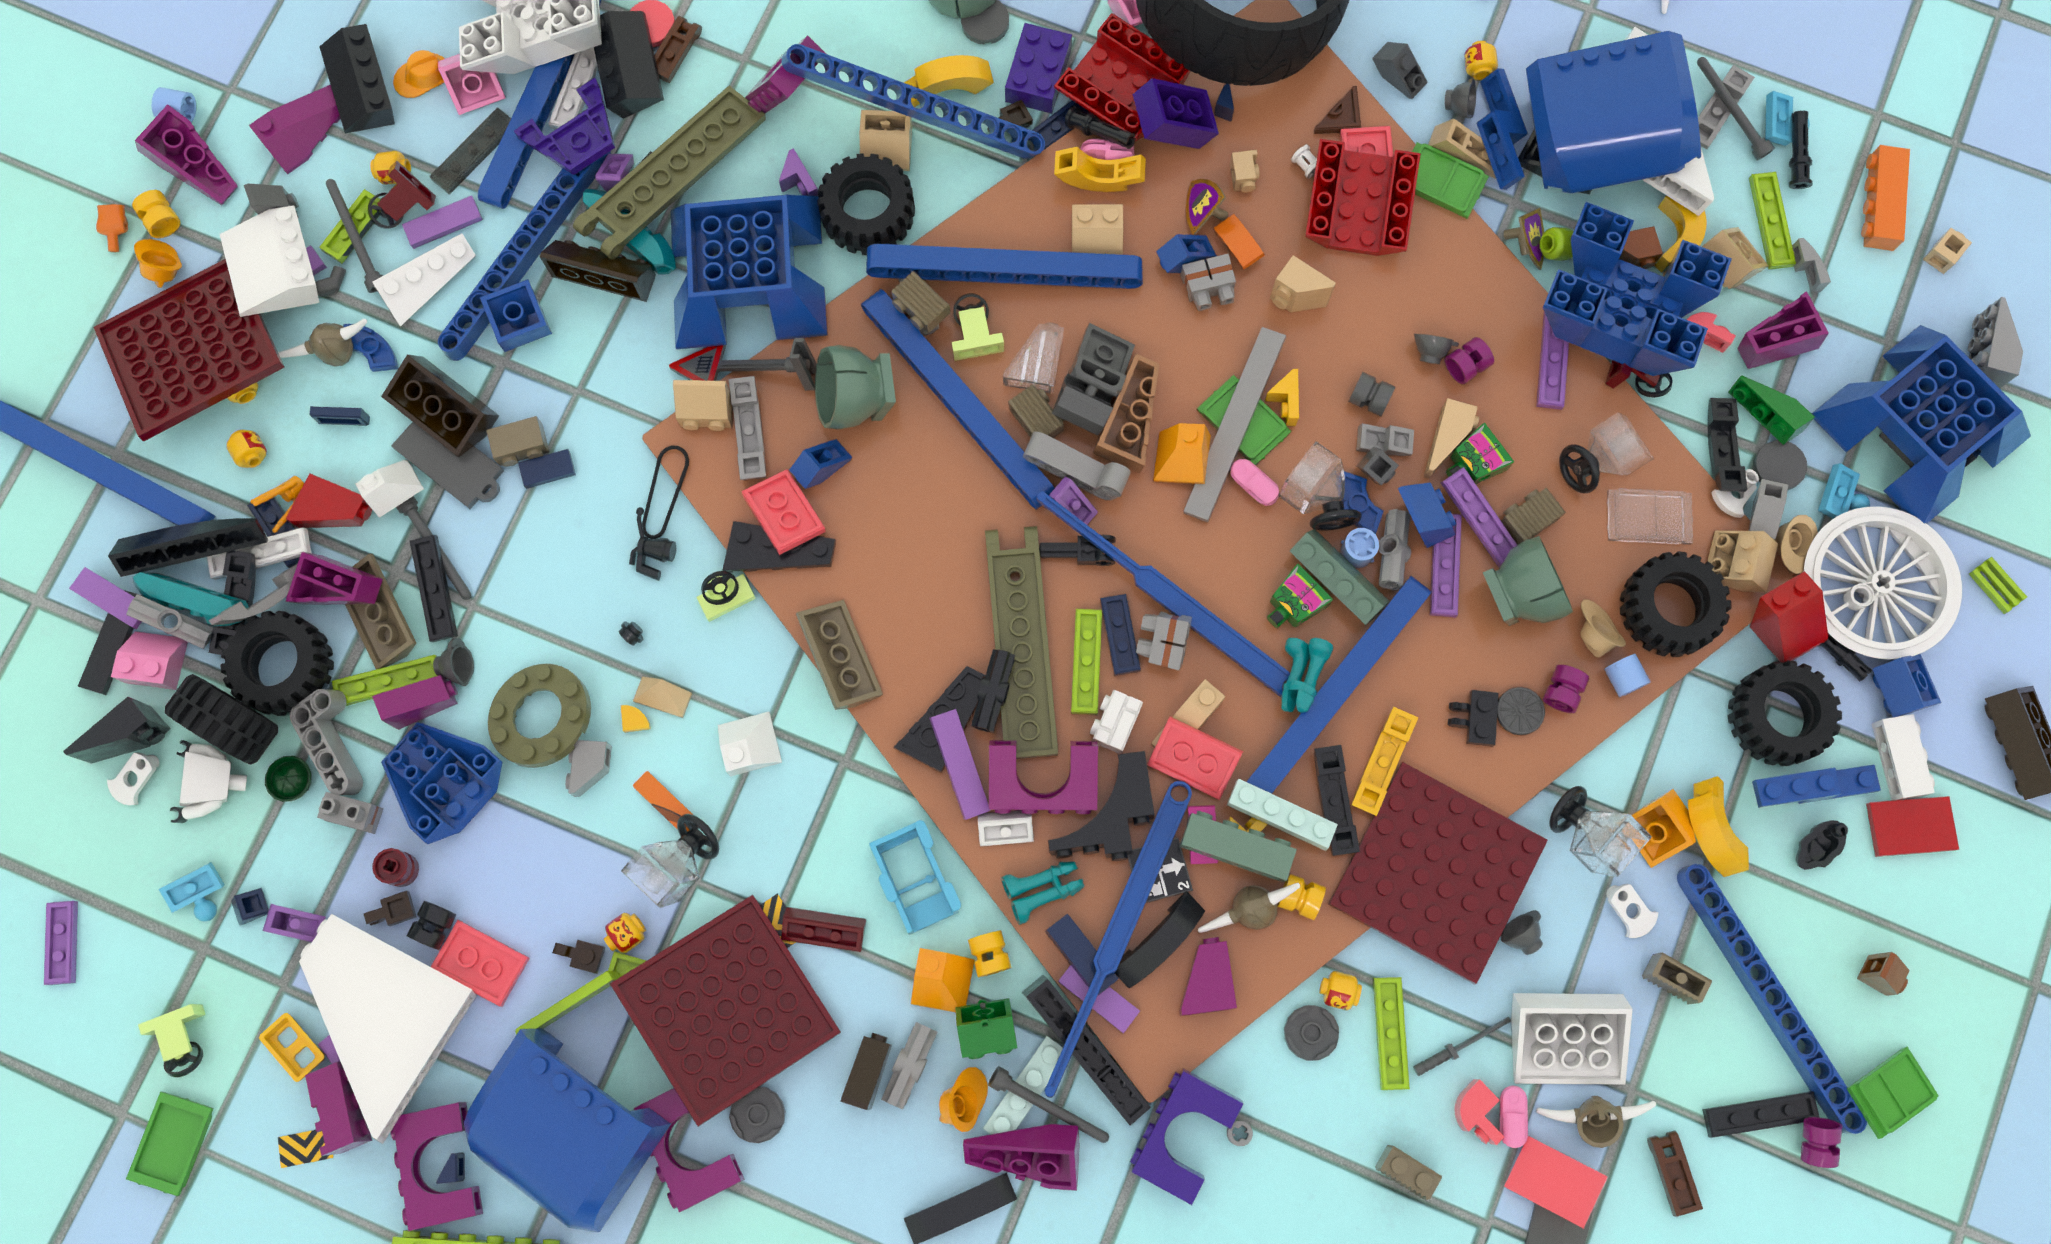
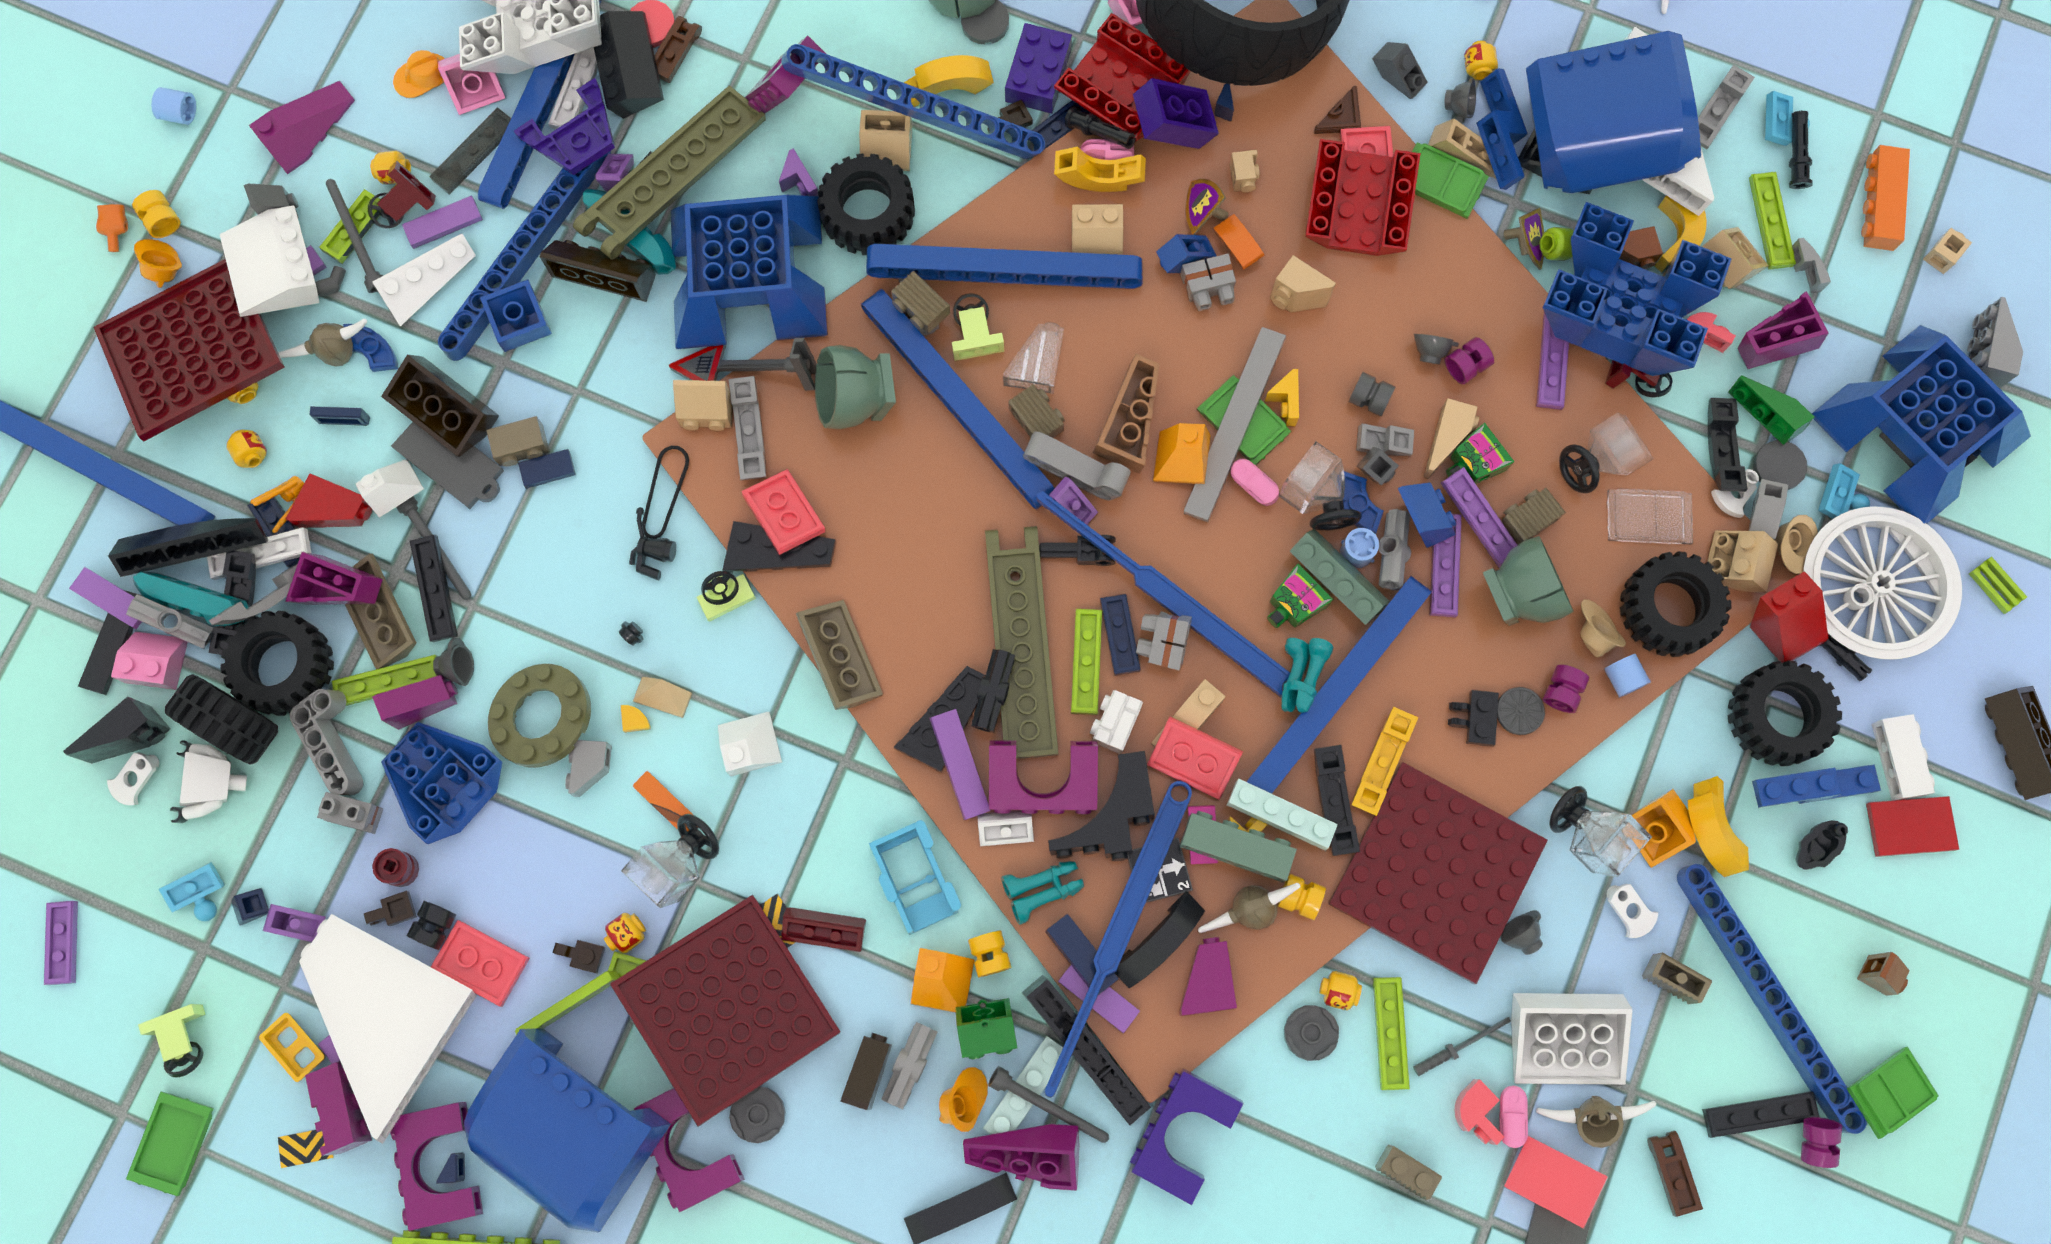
(179, 149): magenta wedge -> none
(288, 778): dark green hat -> none
(356, 80): black slope -> none
(819, 463): blue slope -> none
(1094, 379): dark grey piece -> none
(1241, 1142): light grey bush -> none
(1299, 158): white bush -> none
(1760, 145): dark grey piece -> none
(1905, 685): blue slope -> none

